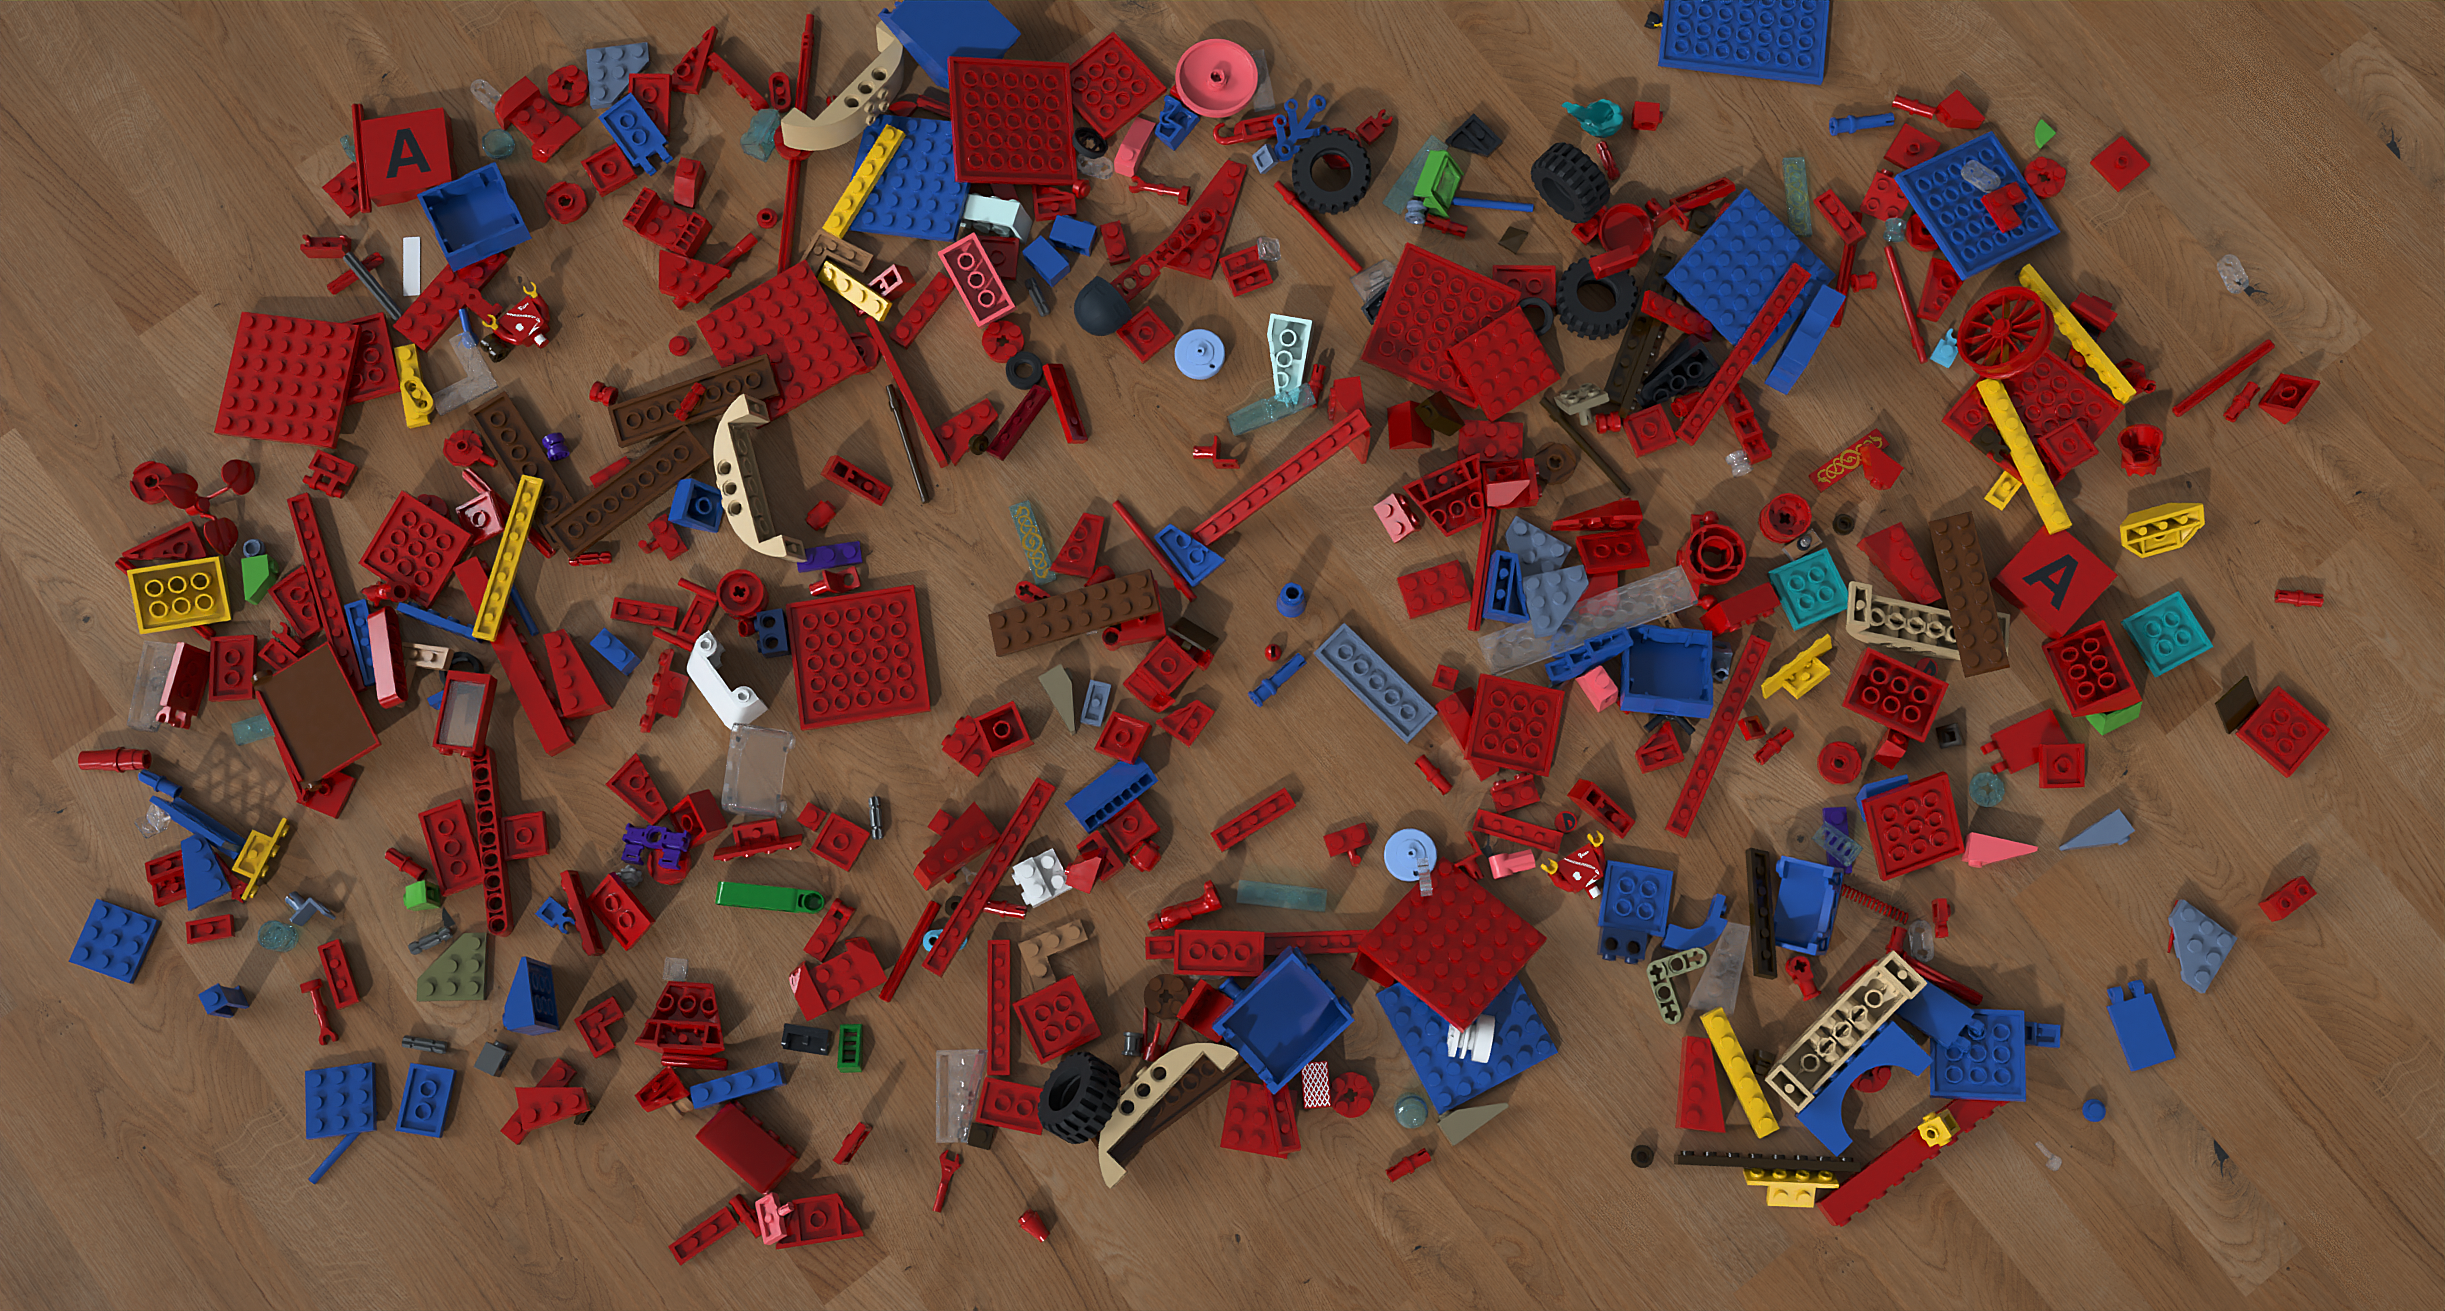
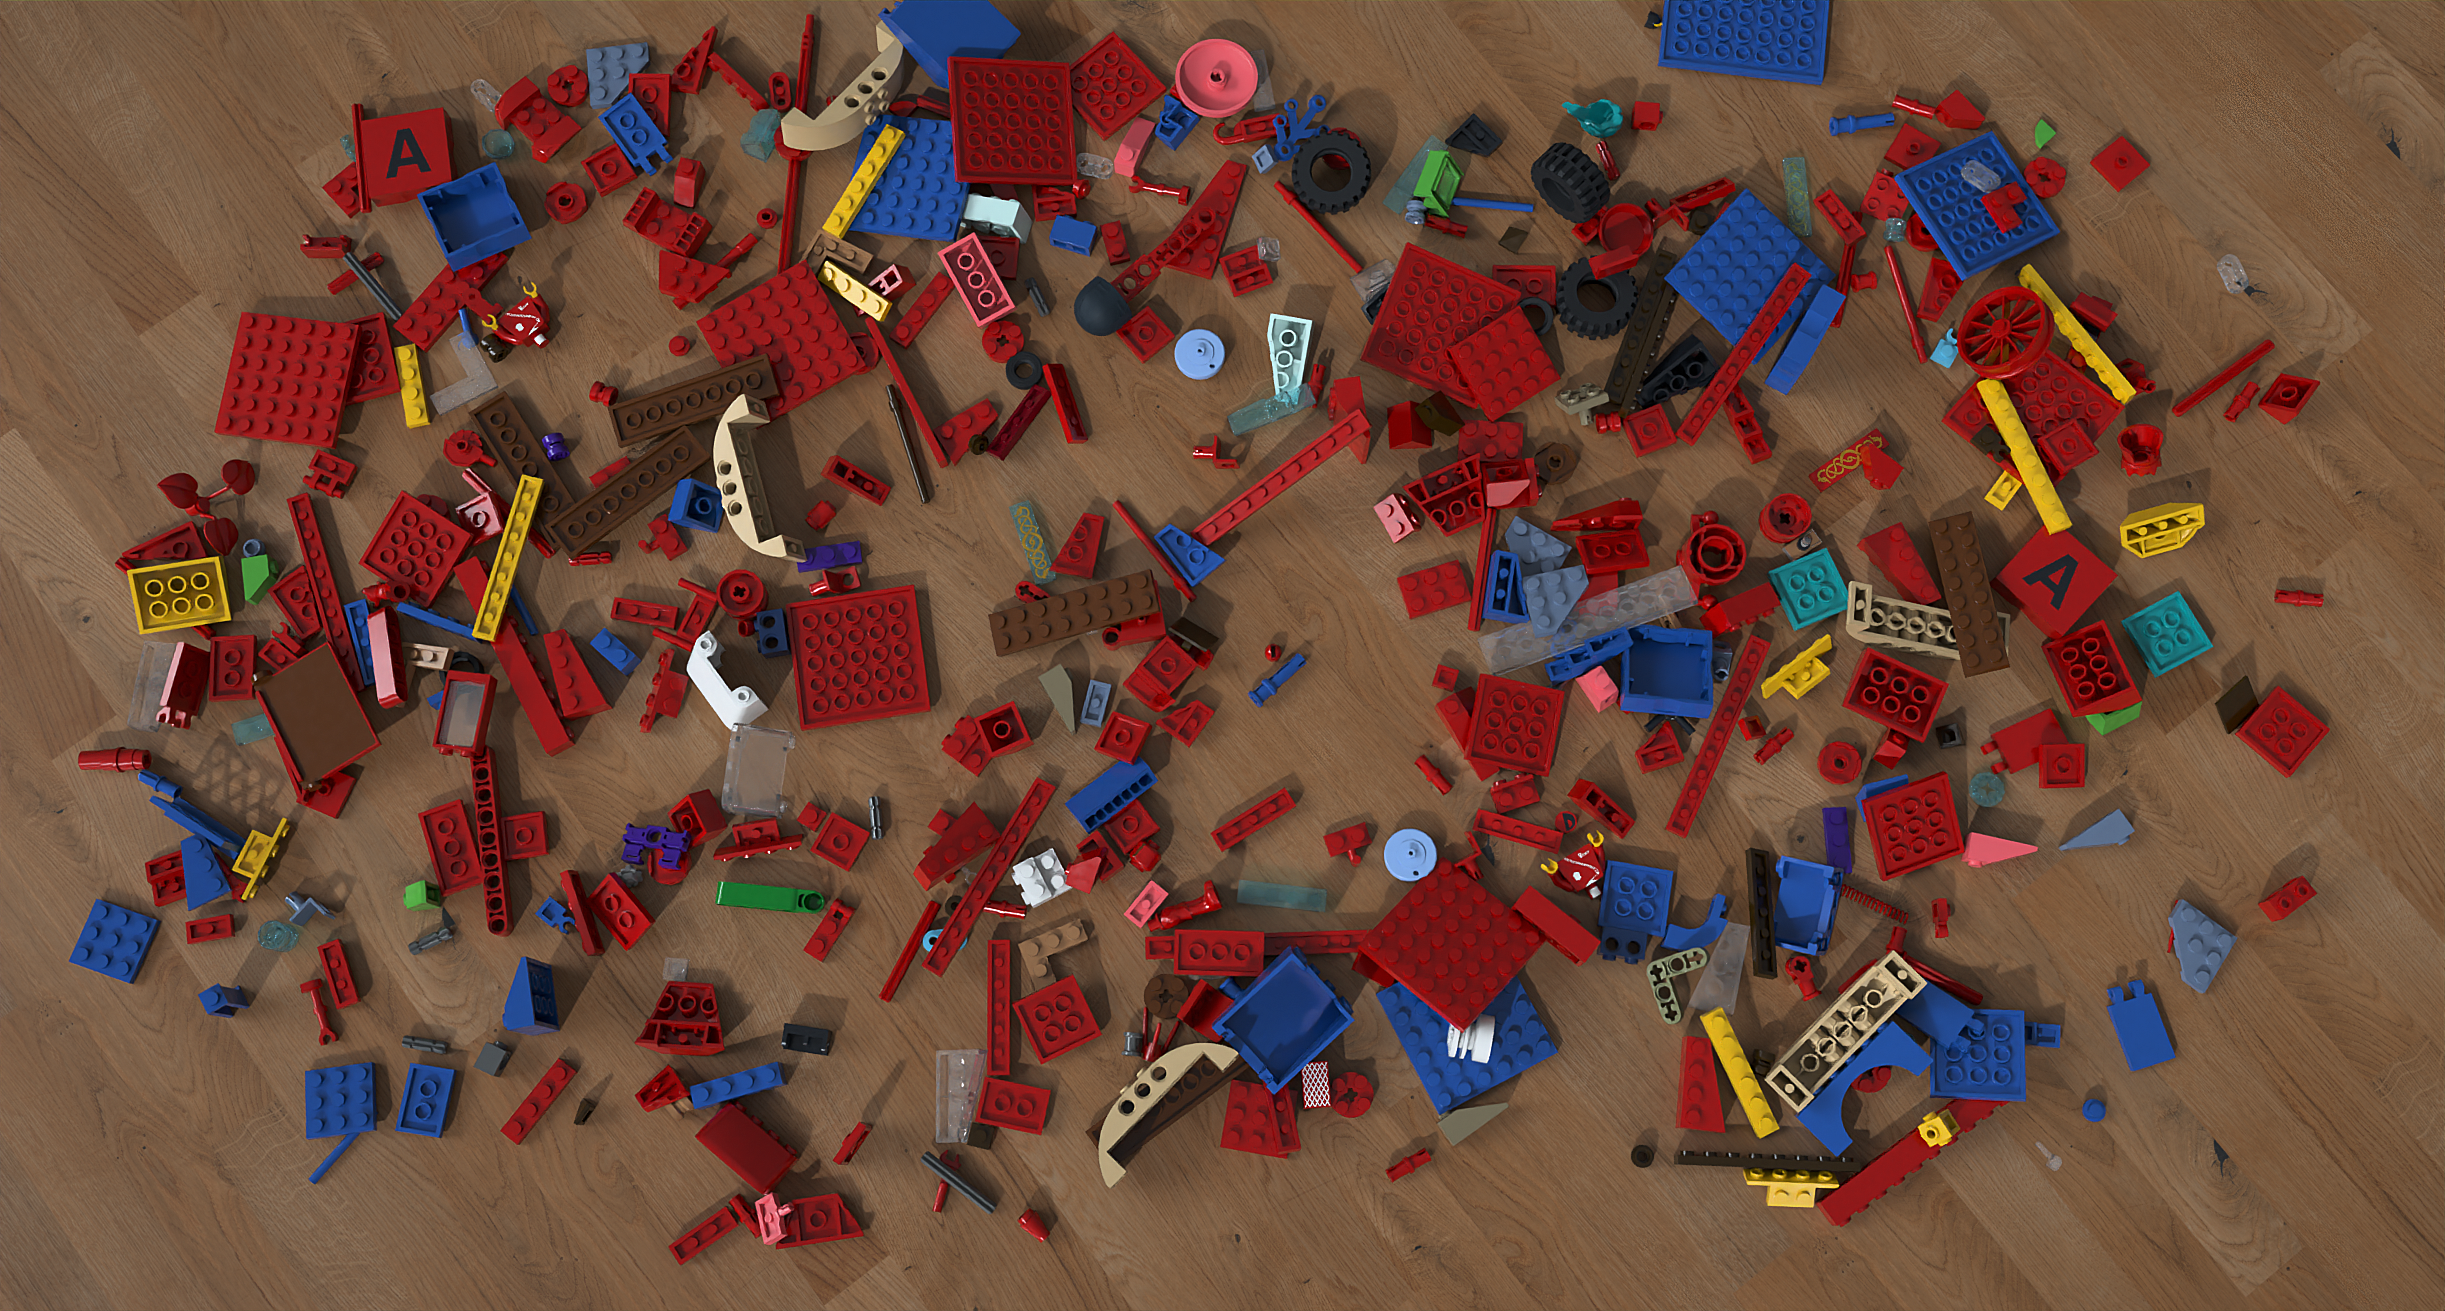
(141, 480): red plate -> none
(153, 822): clear bracket -> none
(405, 864): red axle -> none
(411, 266): white sticker -> none
(418, 396): yellow plate -> none
(458, 972): olive plate -> none
(549, 1104): red wing -> none
(594, 1023): red plate -> none
(638, 791): red wing -> none
(689, 401): red axle -> none
(695, 1062): red axle -> none
(836, 979): red piece -> none
(858, 1057): green slope -> none
(958, 1182): none -> dark grey axle
(1046, 260): blue brick -> none
(1079, 1097): black tyre -> none
(1090, 134): black piece -> none
(1102, 574): red cone -> none
(1146, 904): none -> coral plate
(1291, 607): blue plant -> none
(1373, 128): red plate -> none
(1375, 683): sand blue plate -> none
(1410, 1110): clear light blue hair -> none
(1424, 876): clear beam -> none
(1506, 864): coral piece -> none
(1557, 416): dark brown bar -> none
(1560, 929): none -> red brick
(1677, 316): red plate -> none
(1683, 404): red cone -> none
(1739, 463): clear wheel -> none
(1839, 855): clear light blue slope -> none
(1845, 519): dark brown plate -> none
(1927, 666): red tile -> none
(1927, 941): clear beam -> none

